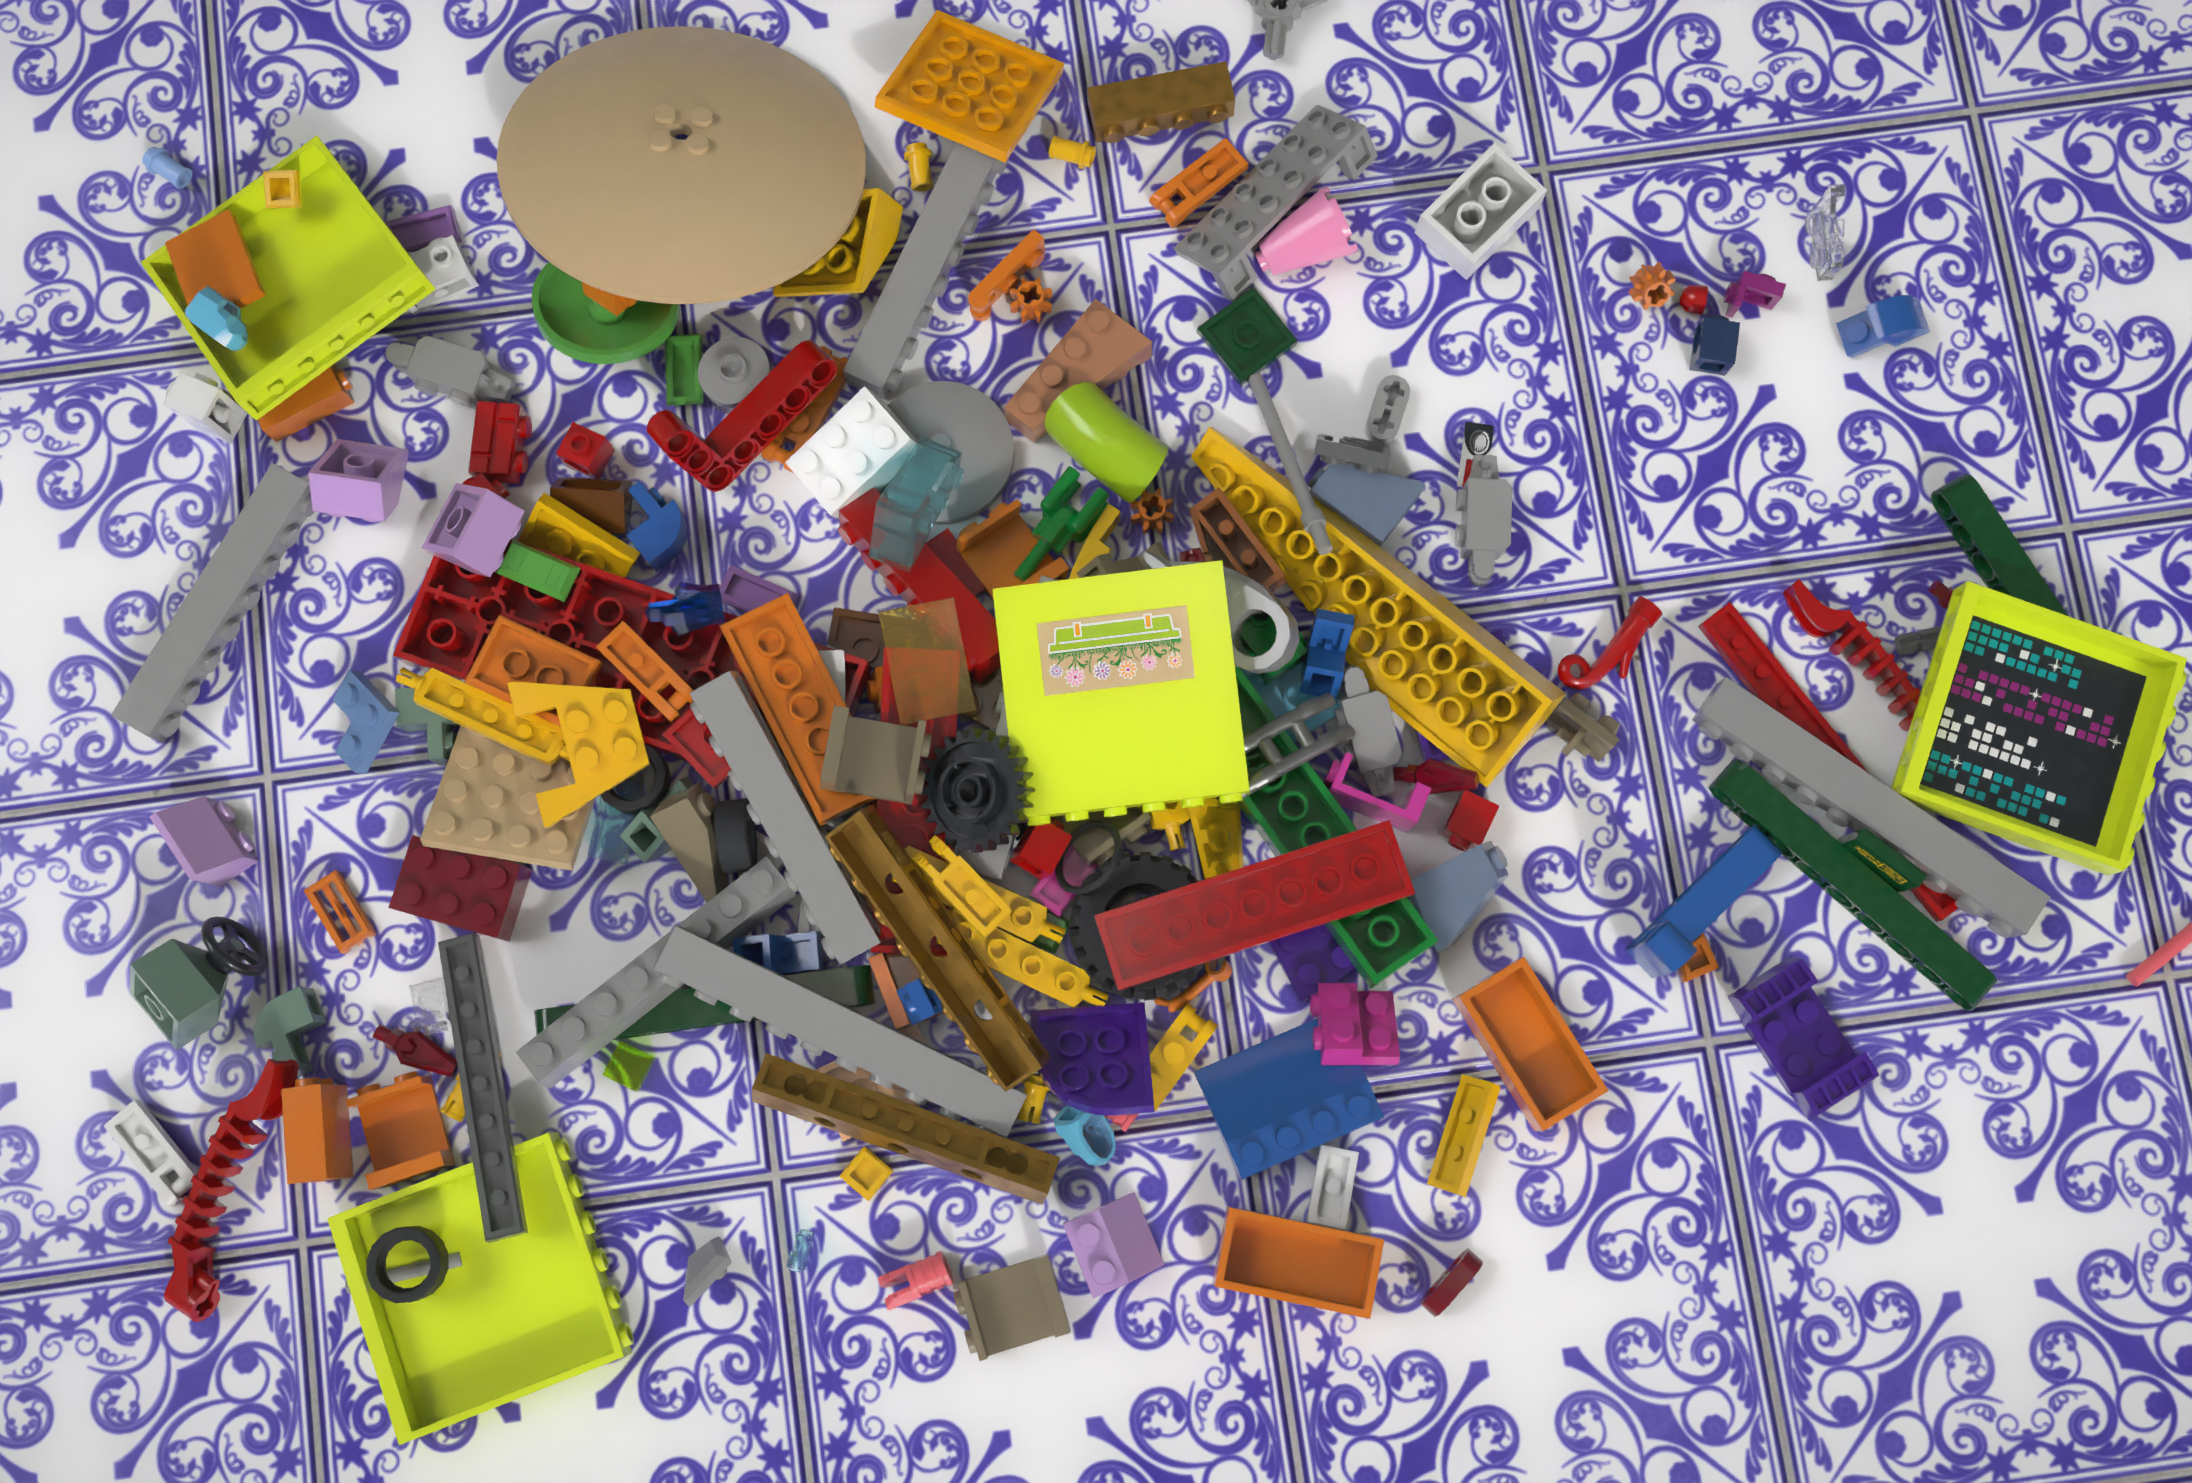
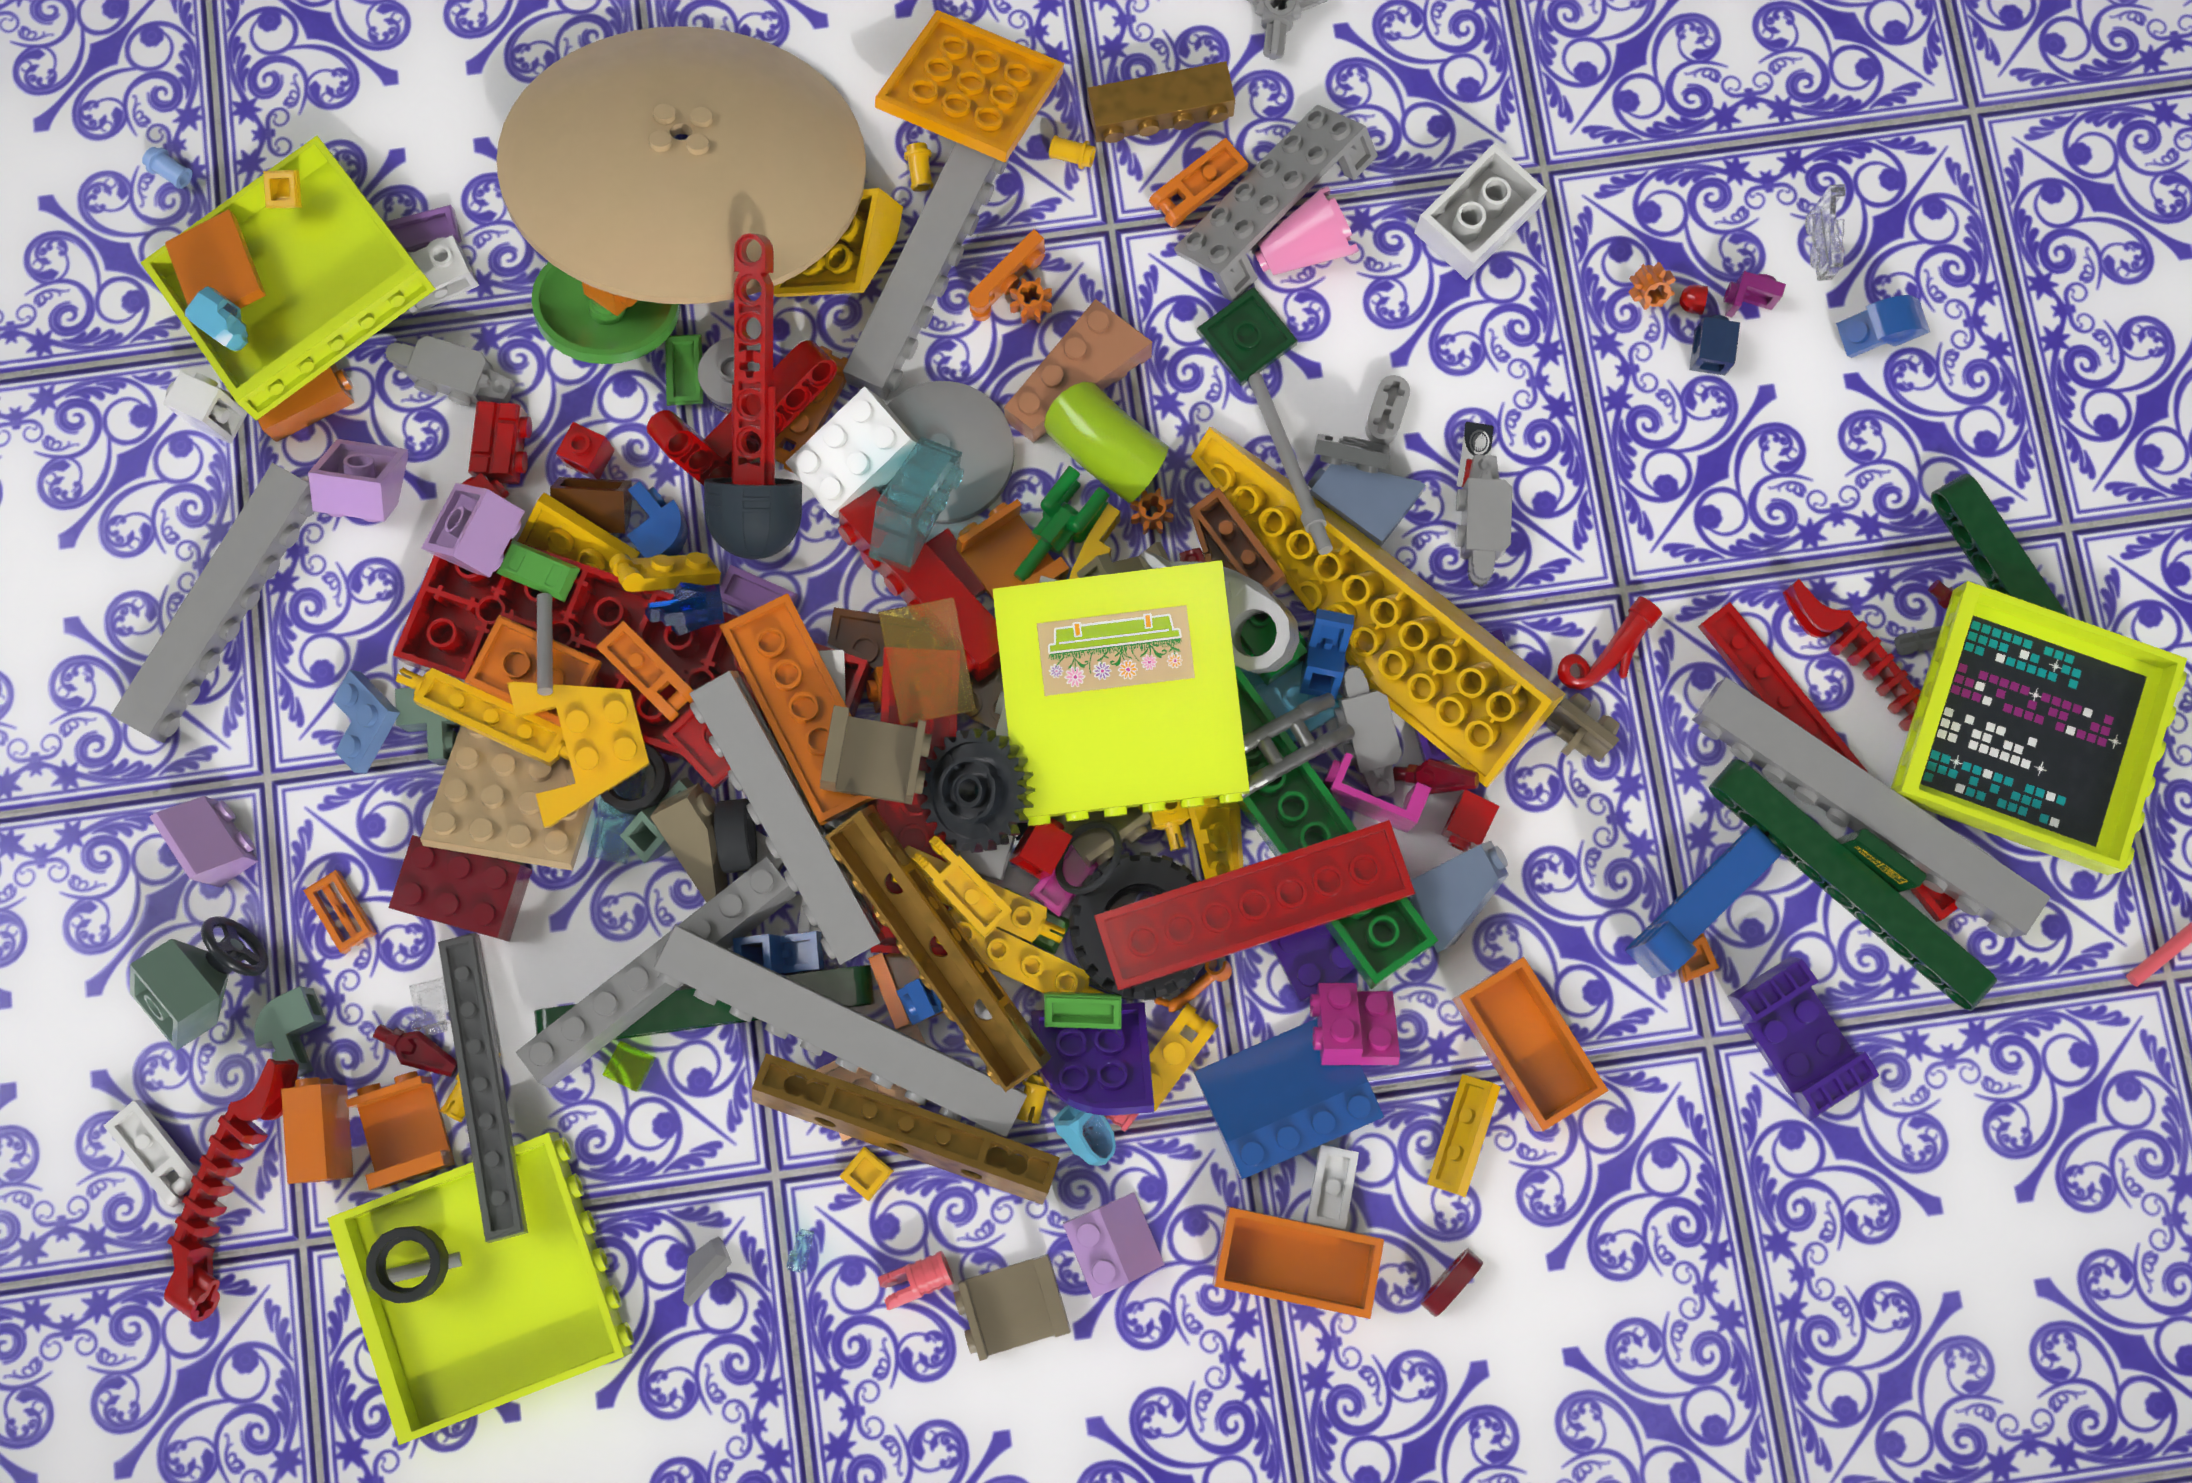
(544, 644): none -> light grey bar
(663, 571): none -> yellow plate
(753, 510): none -> piece
(1083, 1010): none -> bright green tile

